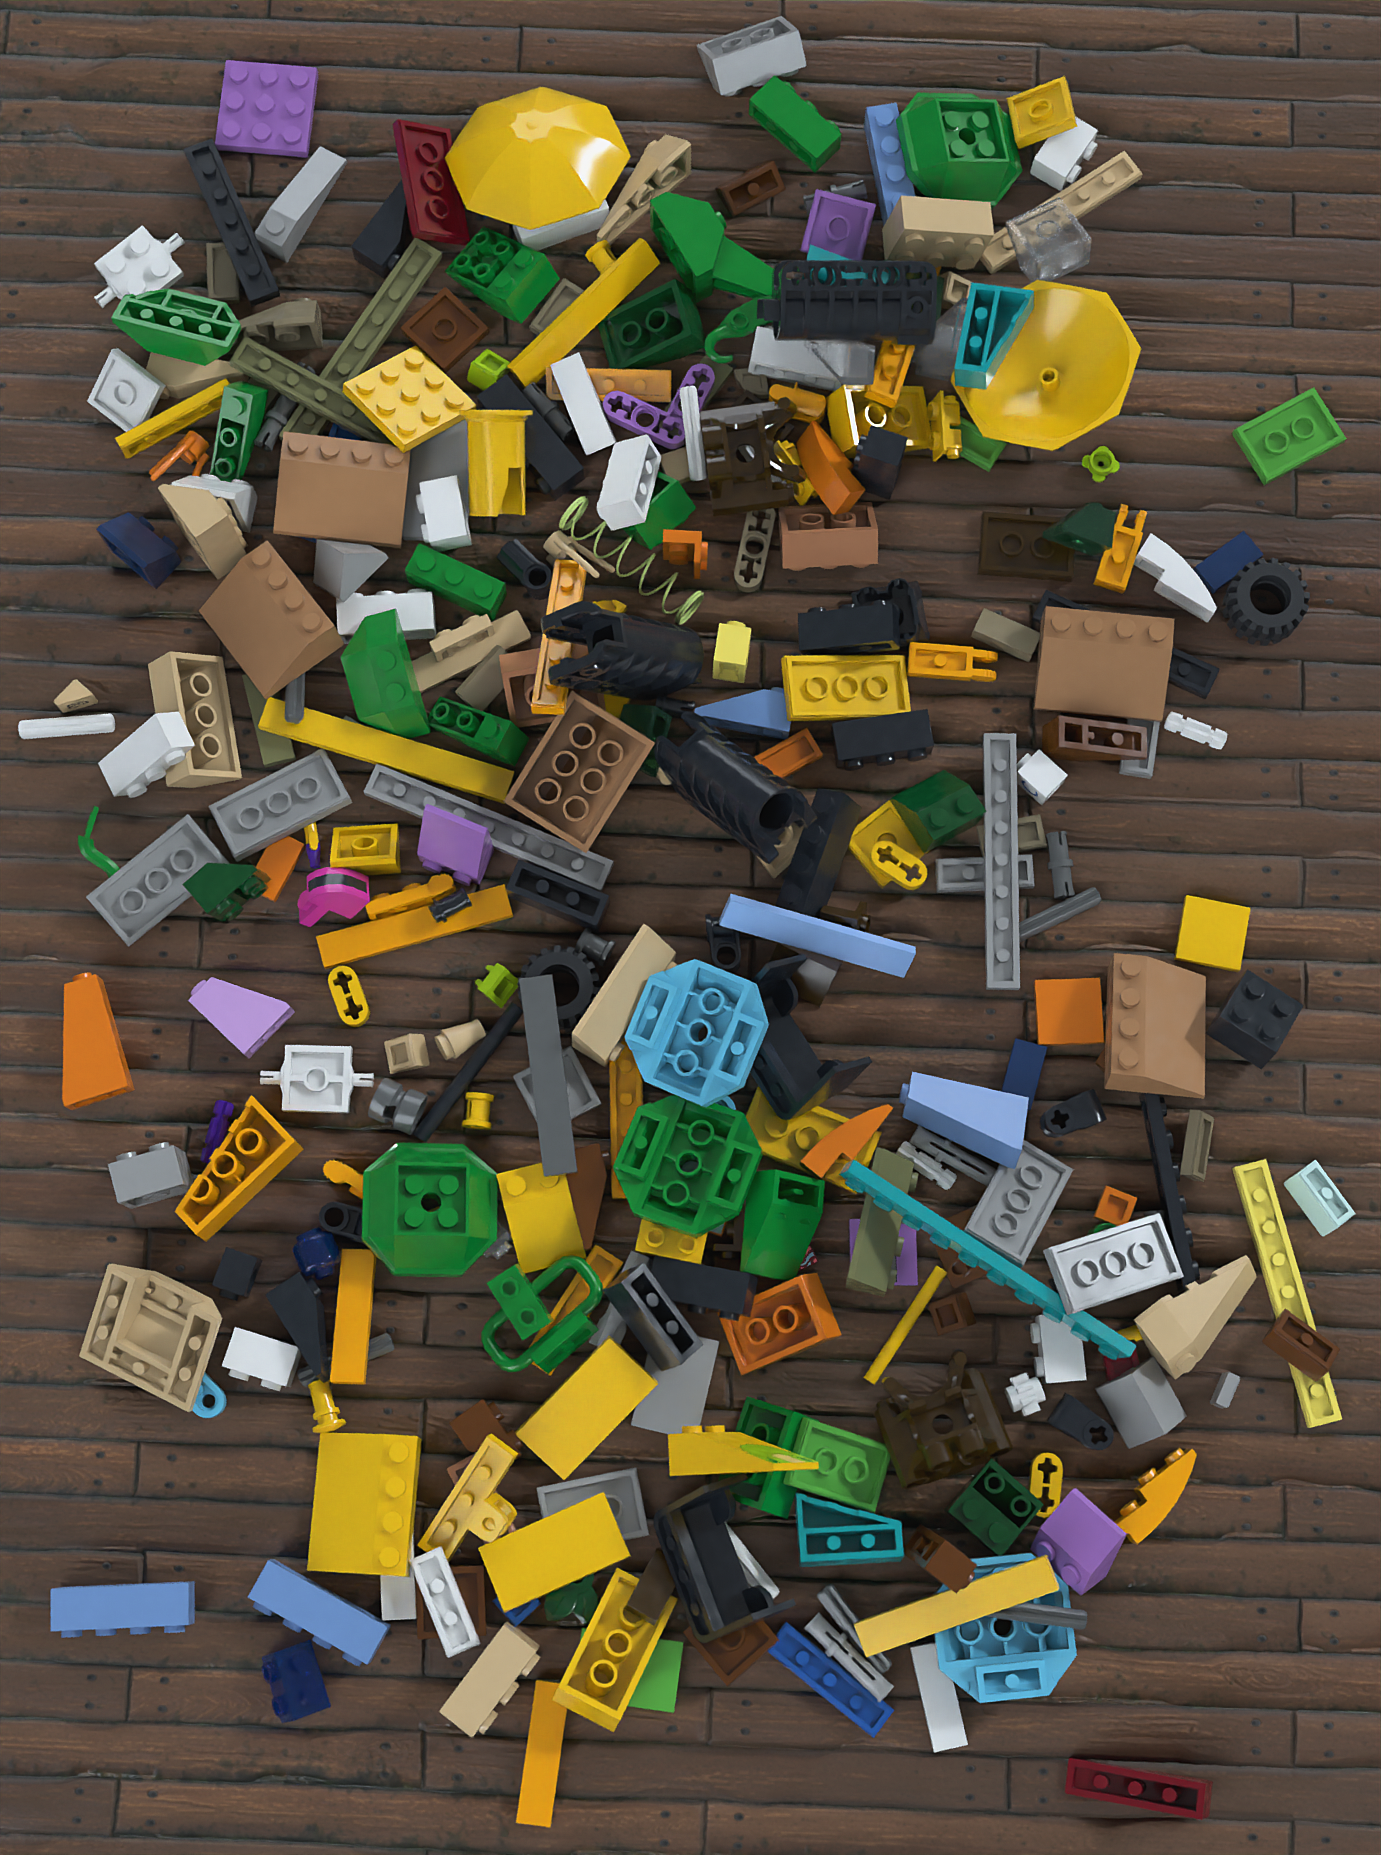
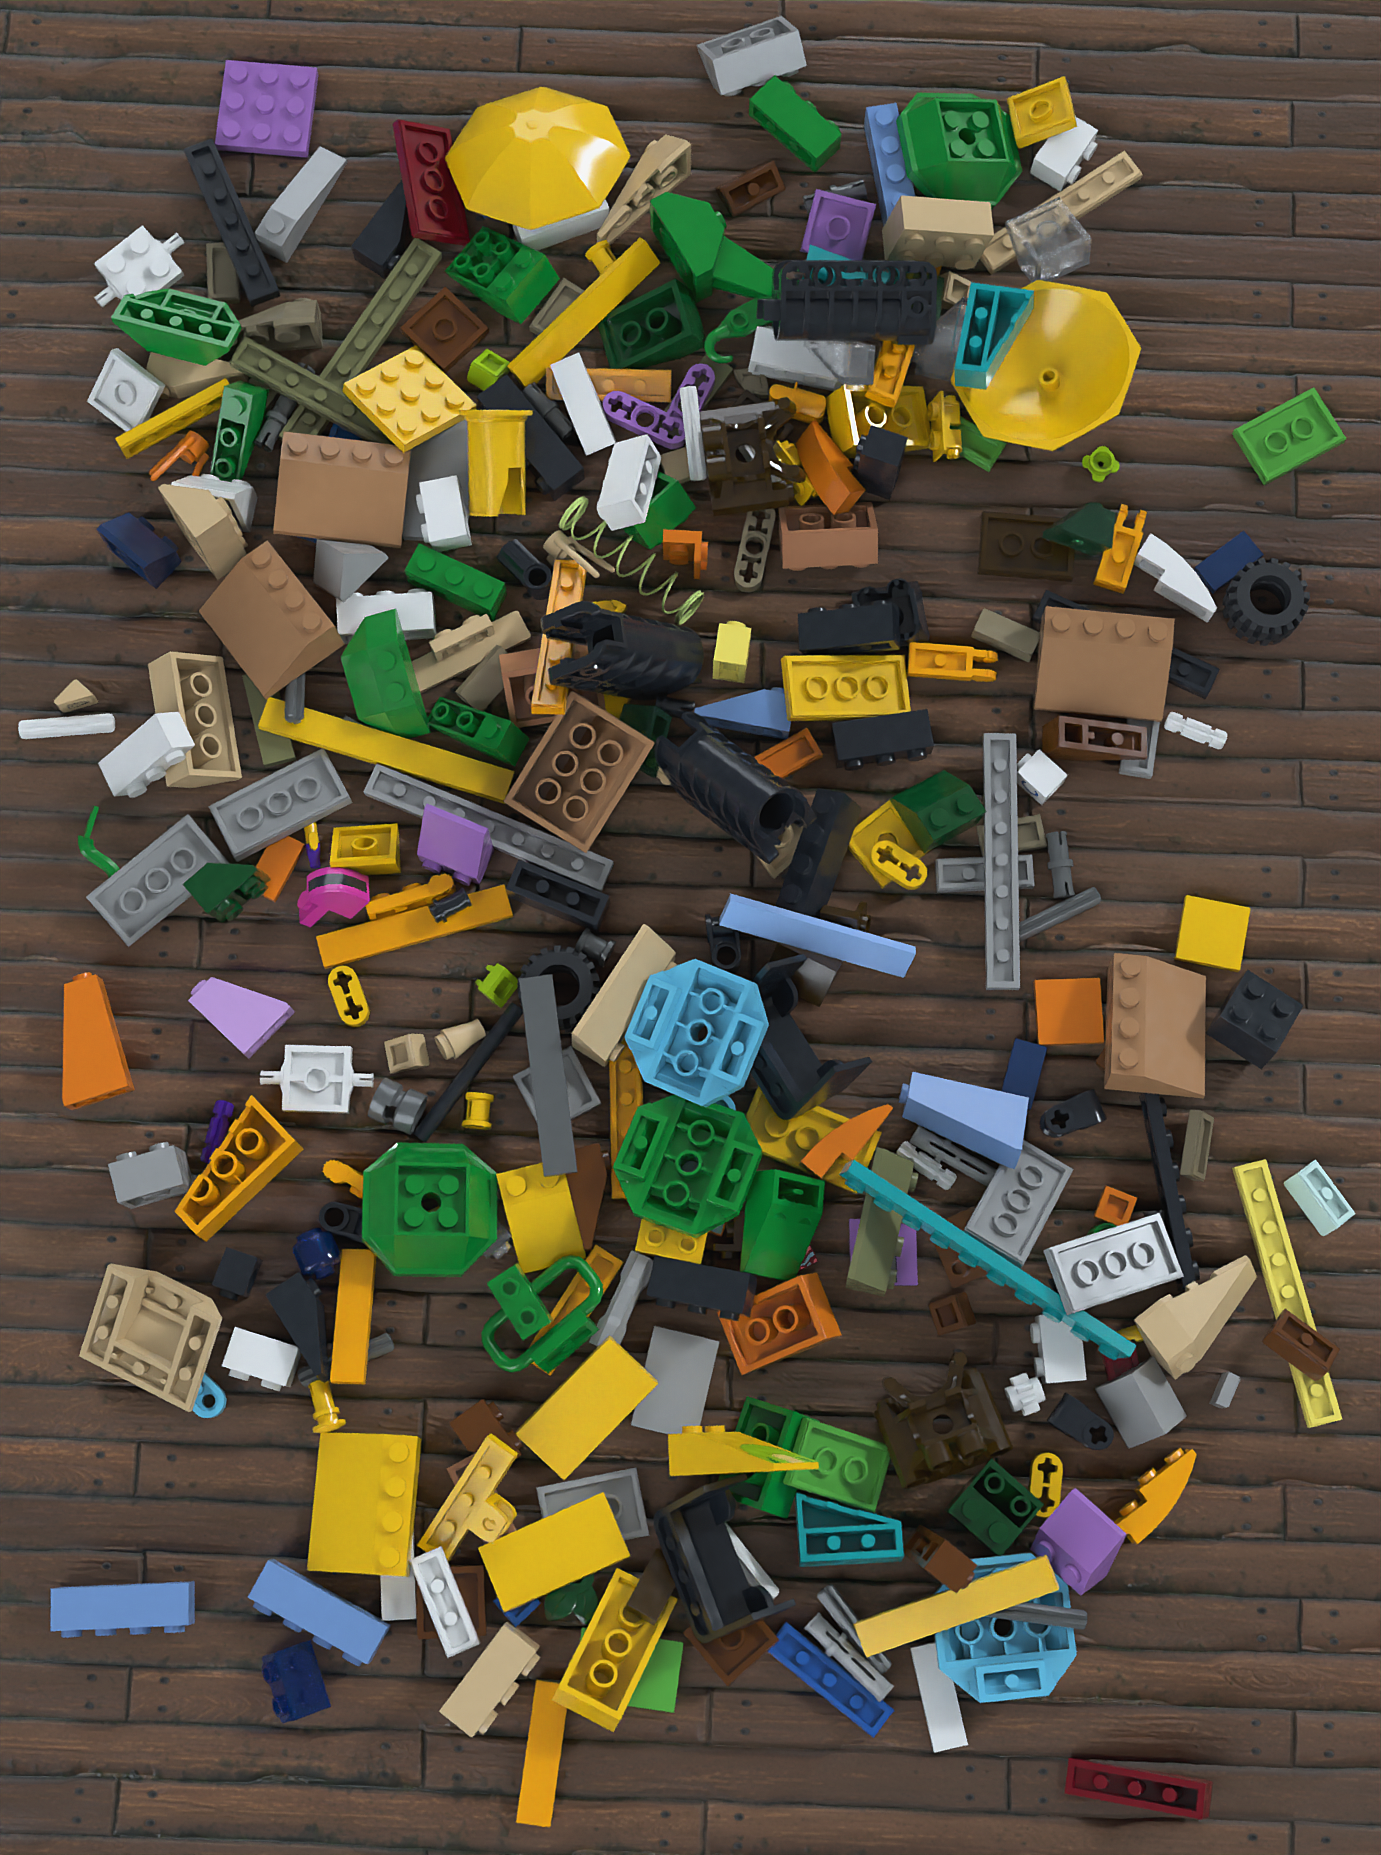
(652, 1317): black brick -> none
(905, 1325): yellow bar -> none

